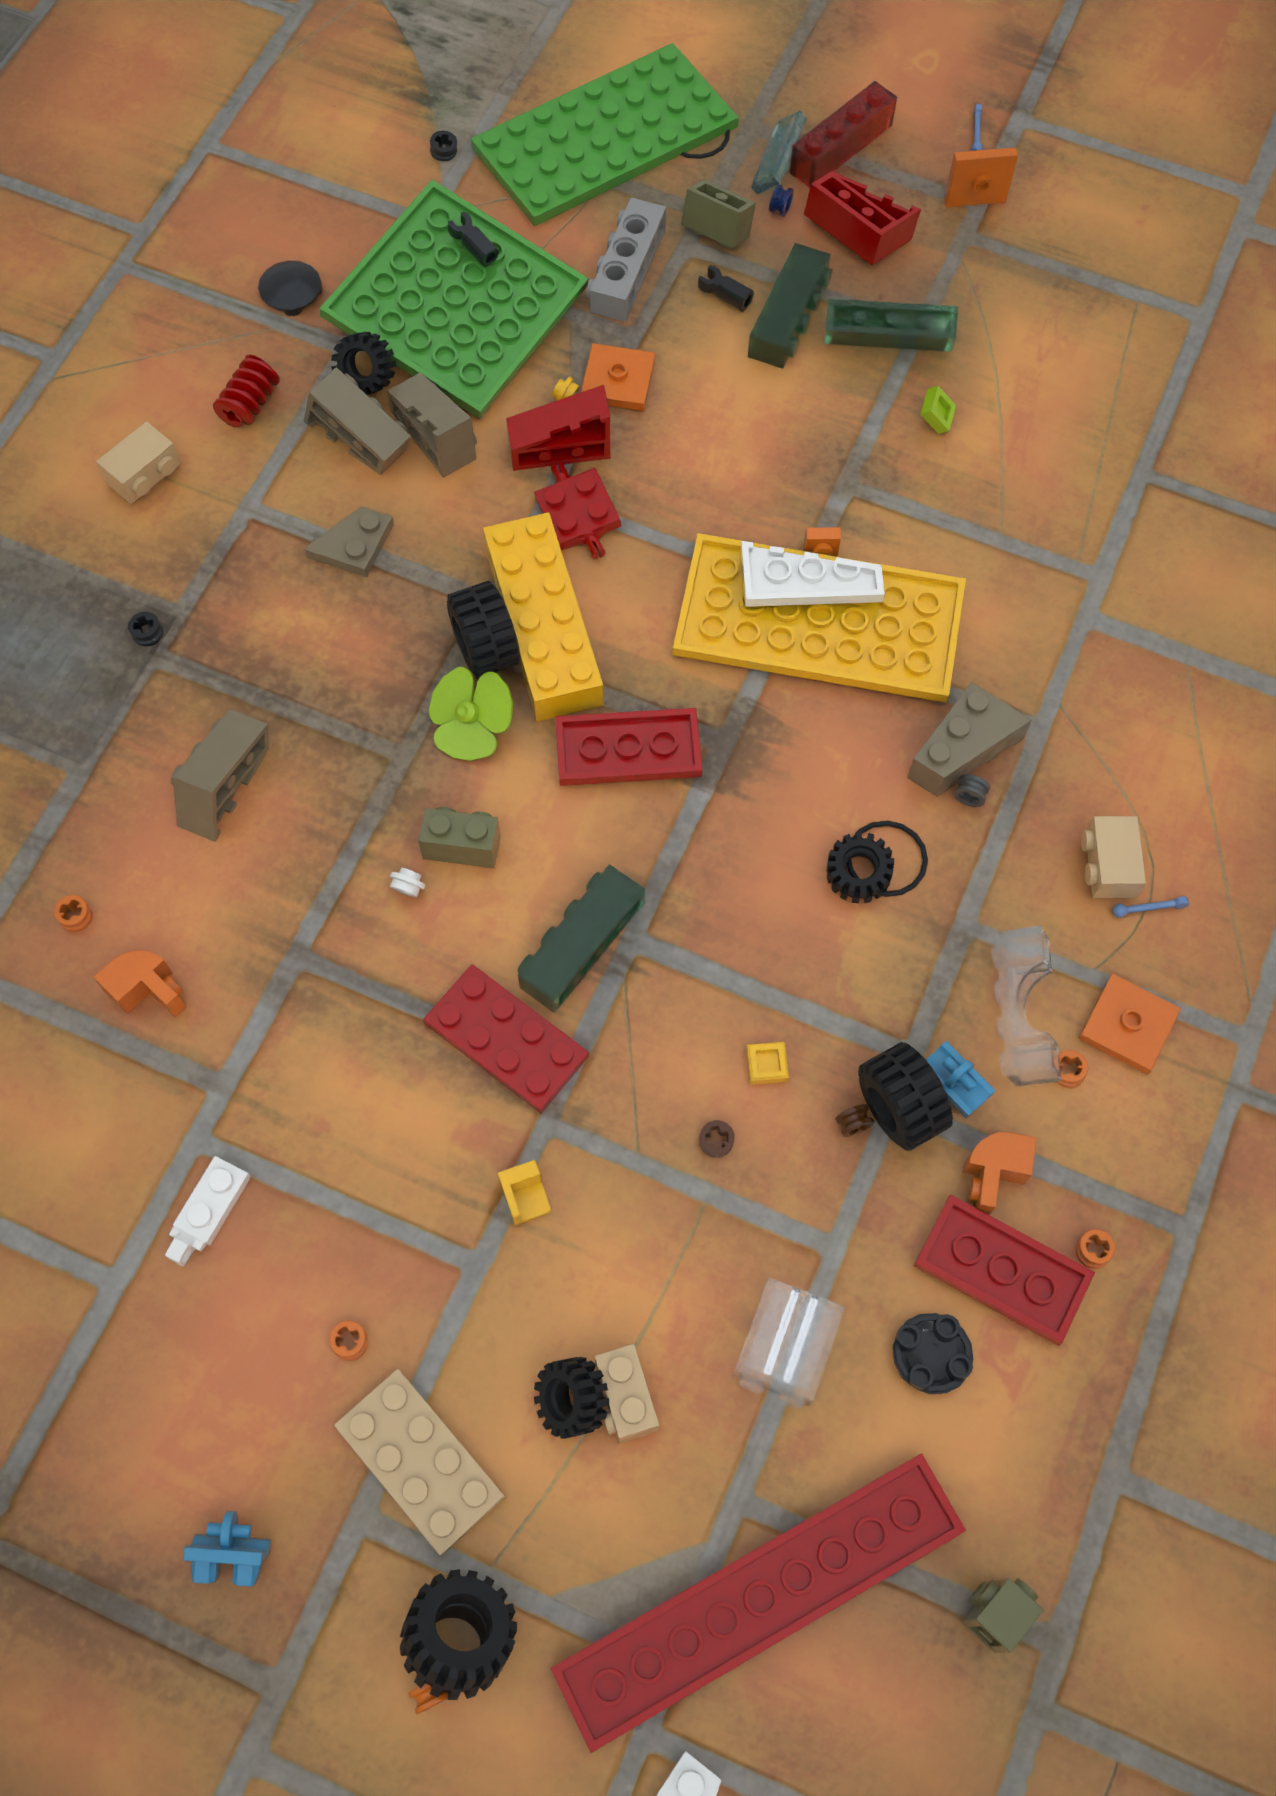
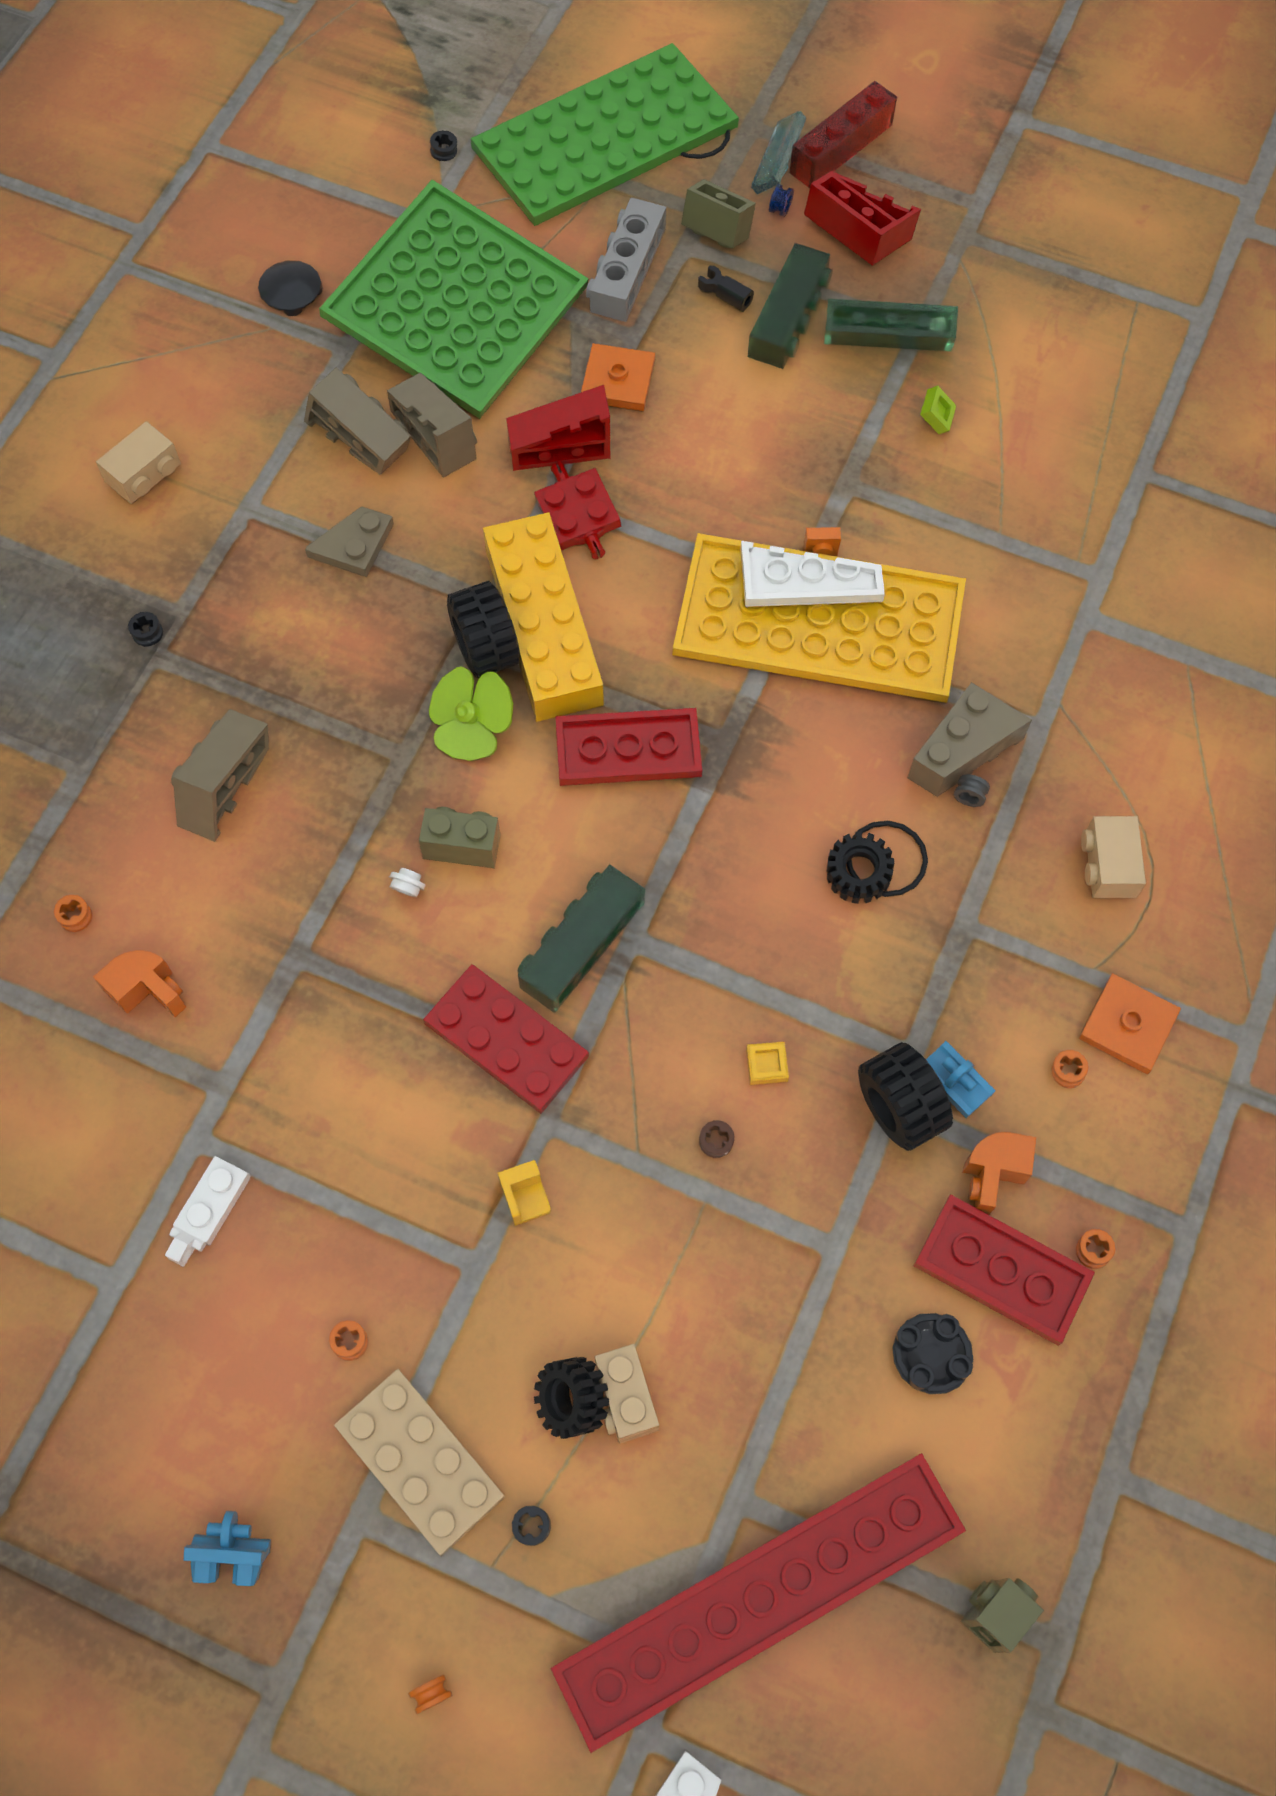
(246, 392): red piece -> none
(379, 356): black tyre -> none
(474, 240): black bar -> none
(479, 1606): black tyre -> none
(533, 1512): none -> black bush
(565, 388): yellow plate -> none
(788, 1343): clear brick -> none
(855, 1120): reddish brown bush -> none
(977, 114): medium blue hinge -> none
(980, 177): orange plate -> none
(1022, 962): clear arch -> none
(1121, 910): medium blue hinge -> none

